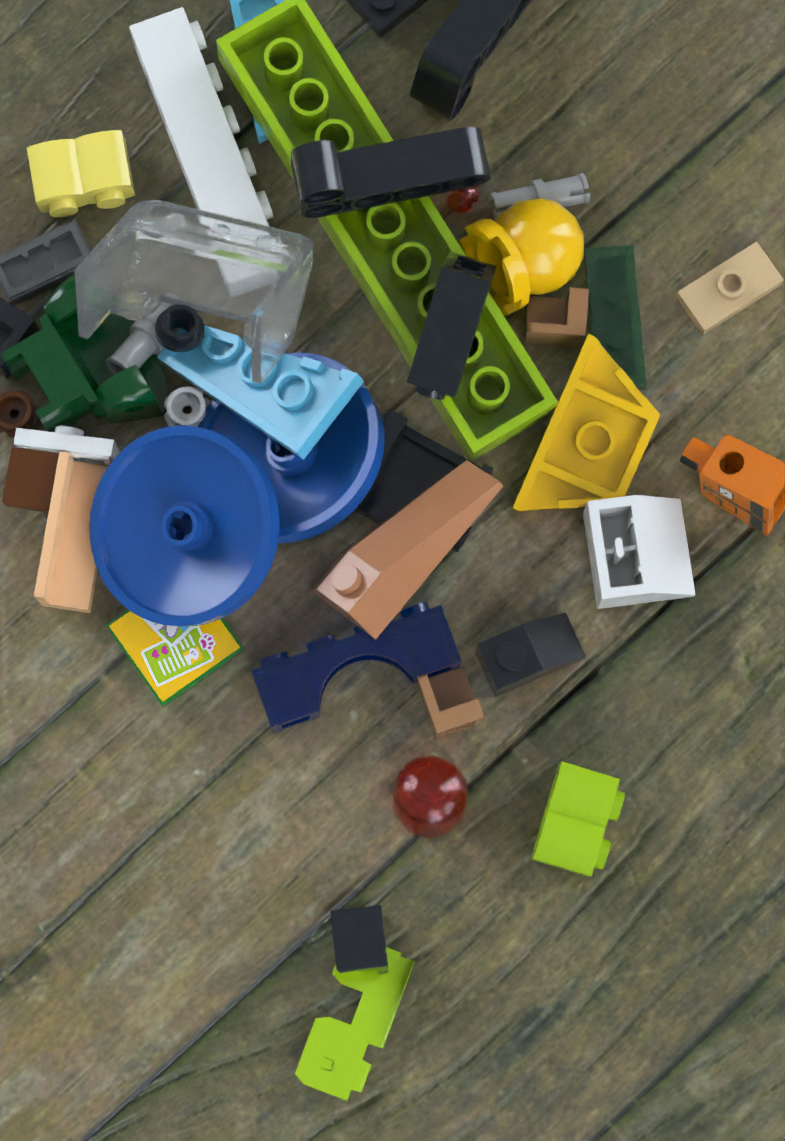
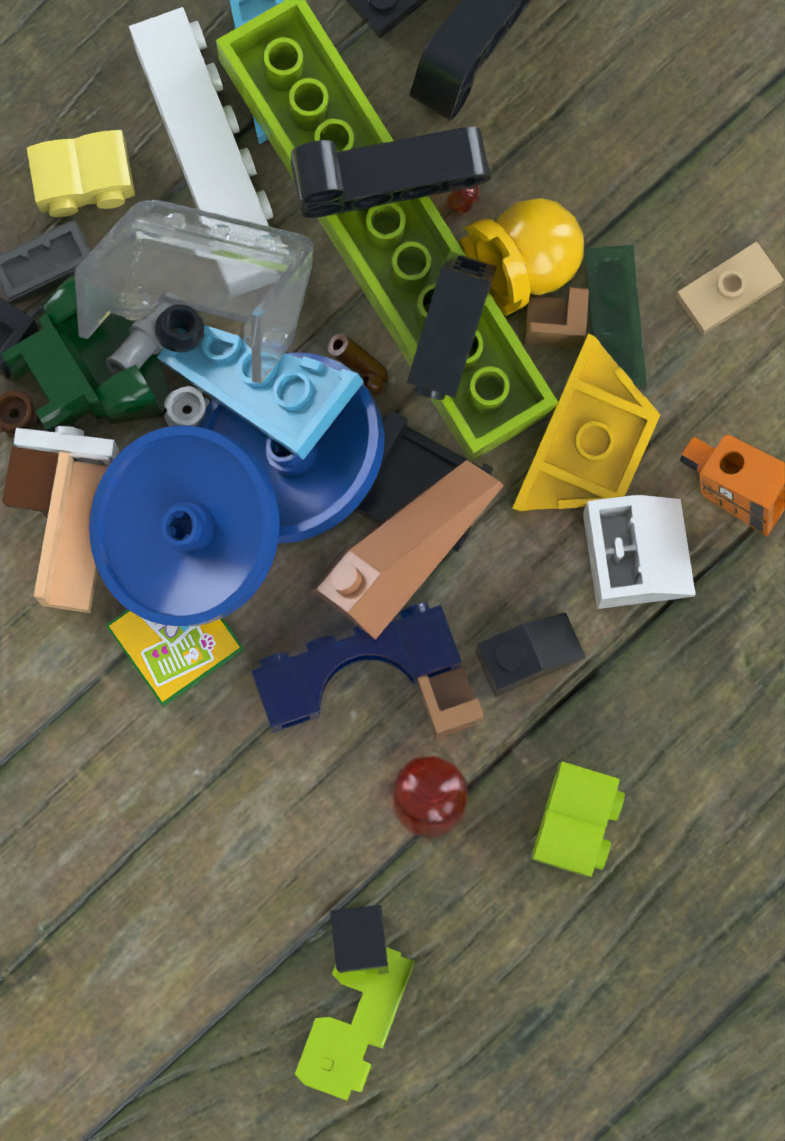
(359, 361): none -> reddish brown arm
(564, 191): light grey pin -> none

